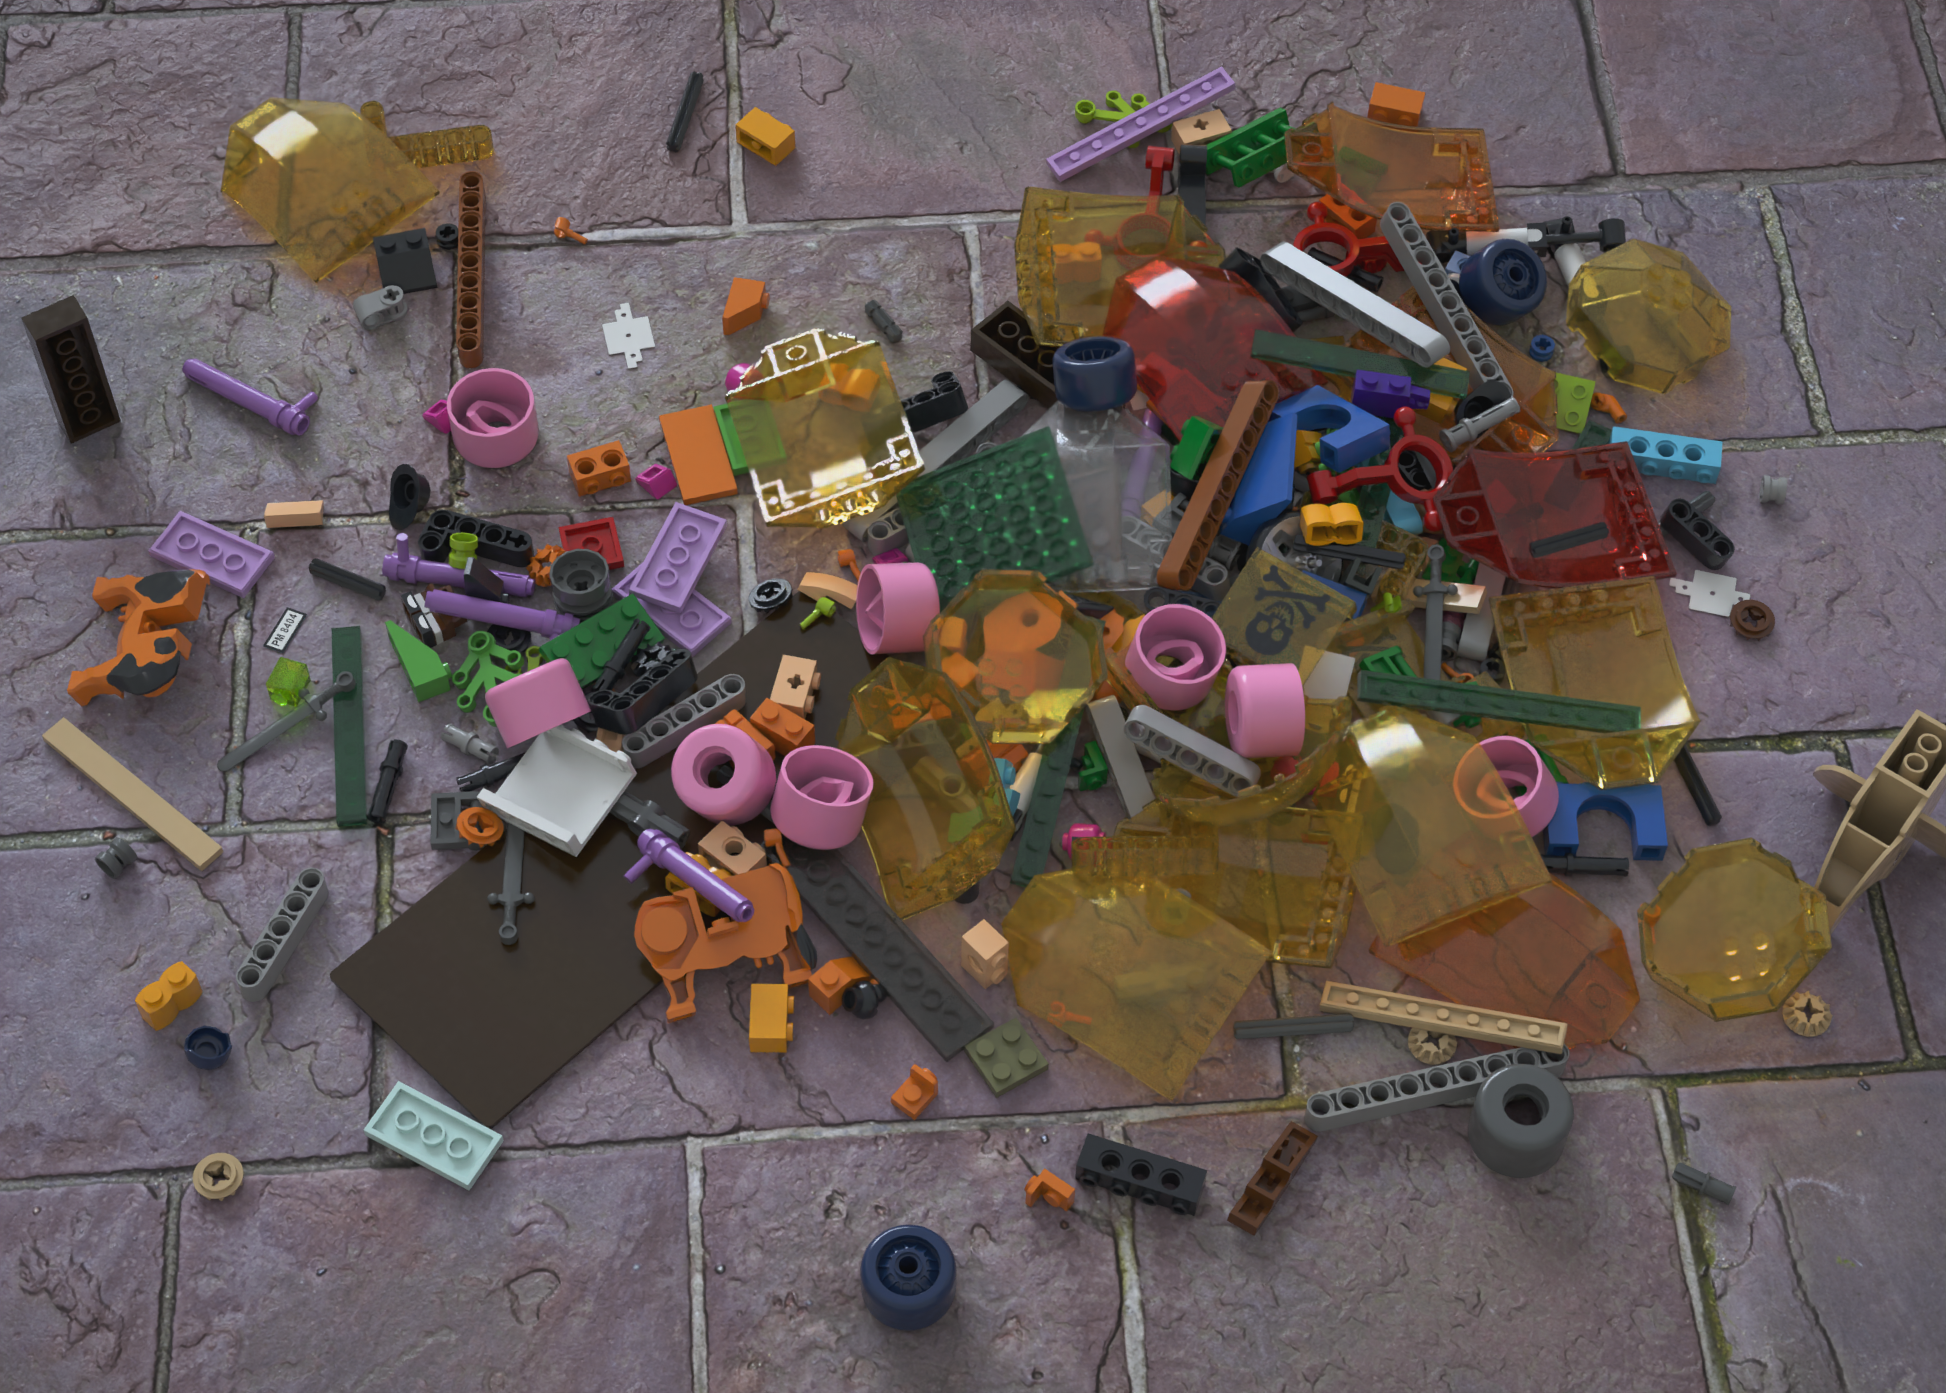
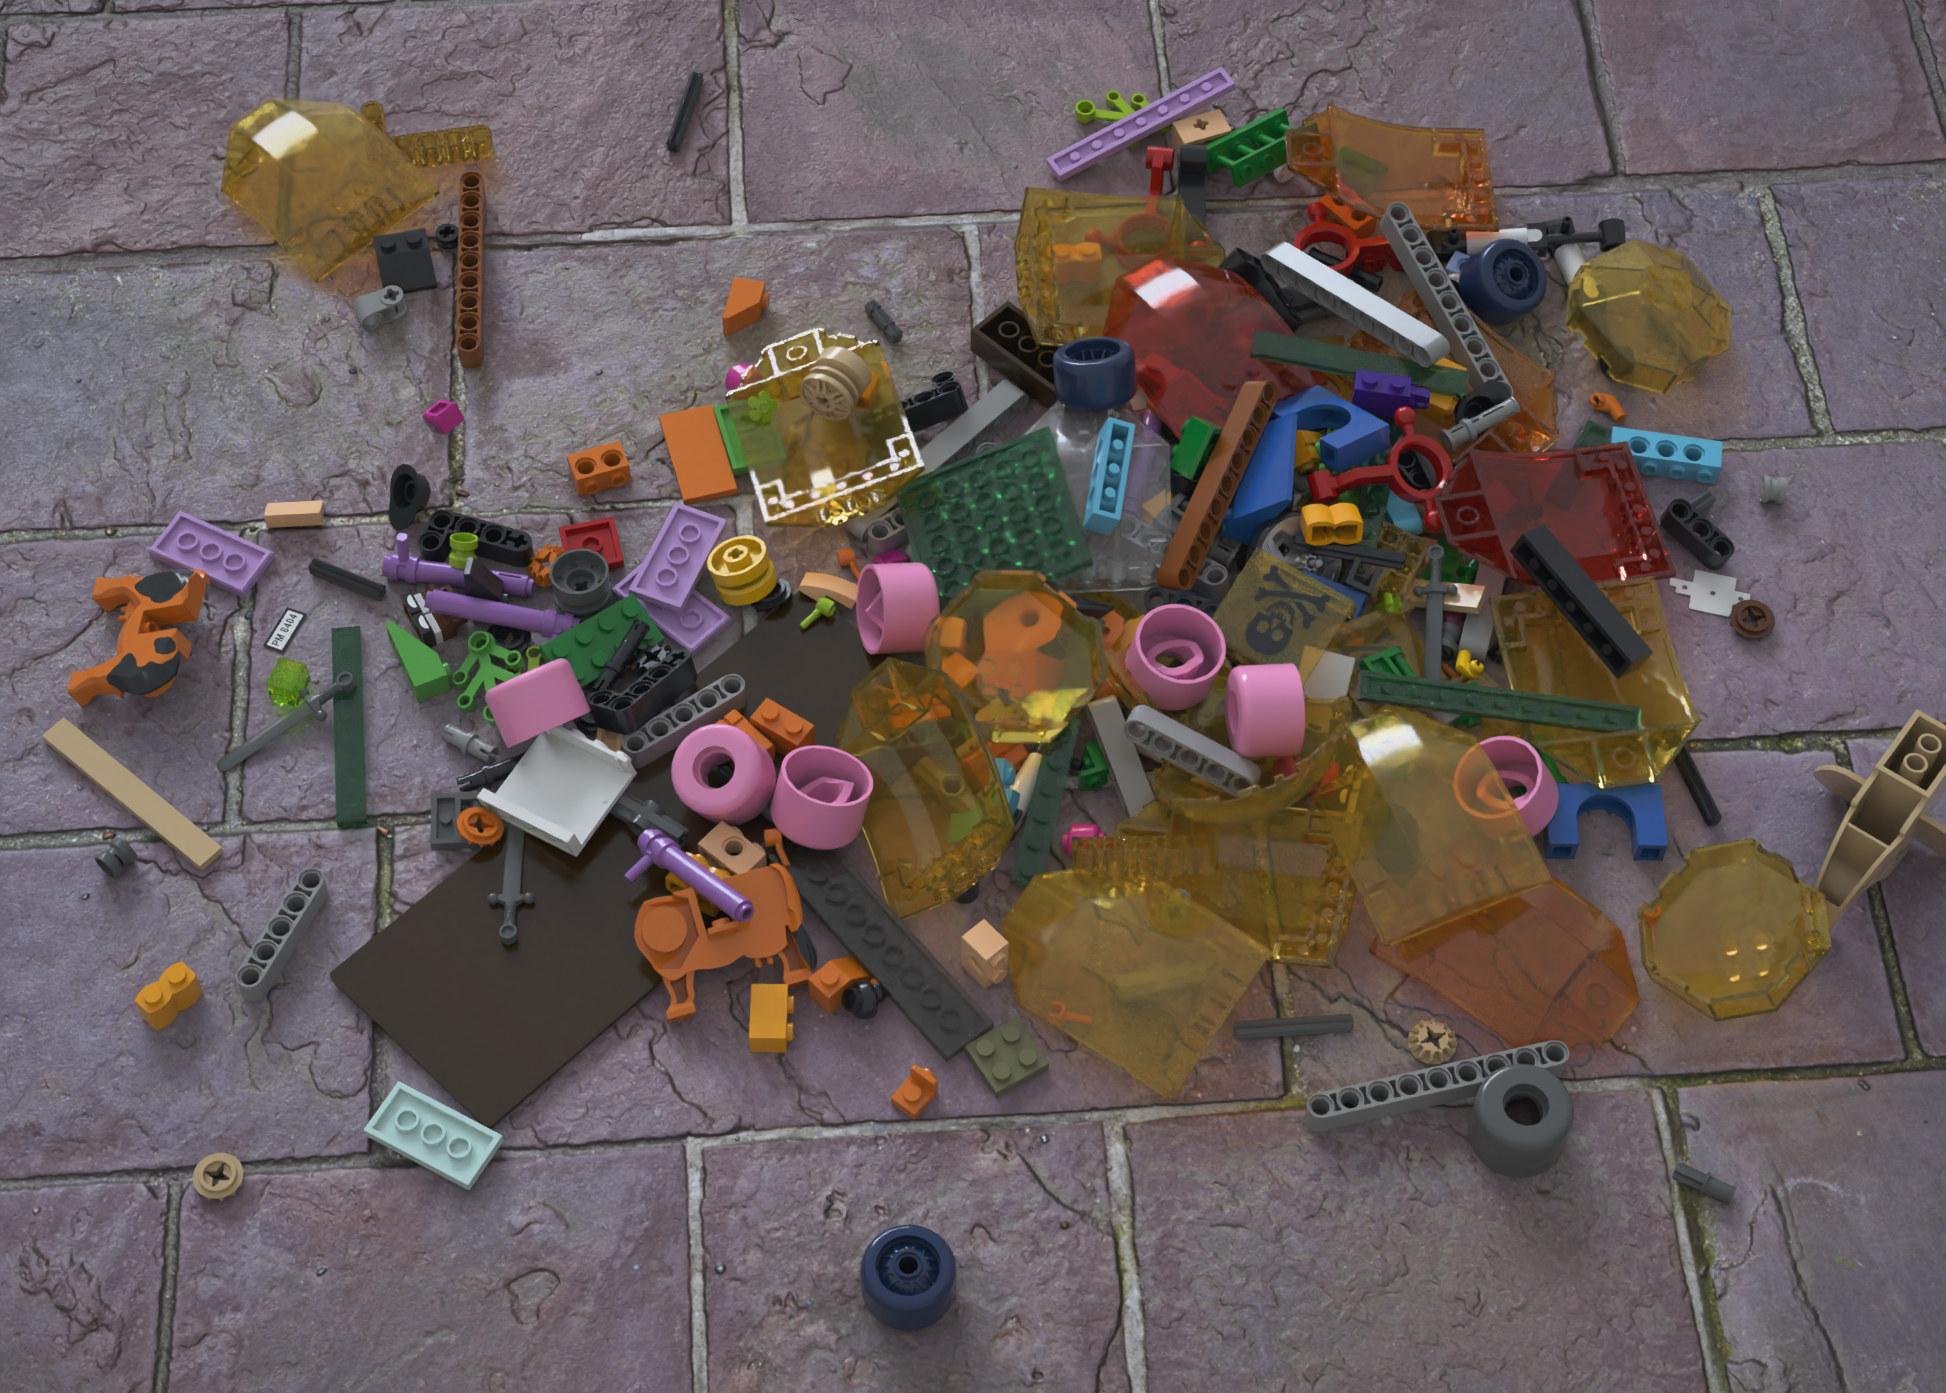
(71, 369): dark brown brick -> none
(207, 1047): dark blue hair -> none
(278, 413): medium lavender cylinder -> none
(390, 770): black pin -> none
(487, 398): bright pink piece -> none
(562, 230): orange hand -> none
(640, 337): white piece -> none
(657, 480): dark pink slope -> none
(742, 570): none -> yellow wheel
(762, 407): none -> lime plant
(765, 136): light orange brick -> none
(795, 684): light nougat brick -> none
(835, 383): none -> tan wheel
(1052, 1188): orange bracket -> none
(1109, 476): none -> medium azure brick
(1131, 1161): black brick -> none
(1272, 1178): reddish brown slope -> none
(1396, 105): orange brick -> none
(1444, 1017): tan tile -> none
(1466, 666): none -> yellow arm
(1493, 664): black bush -> none
(1544, 341): blue bush -> none
(1568, 539): black axle -> none
(1572, 864): black pin -> none
(1573, 401): lime bracket -> none
(1581, 601): none -> black brick
(1797, 1020): tan gear -> none

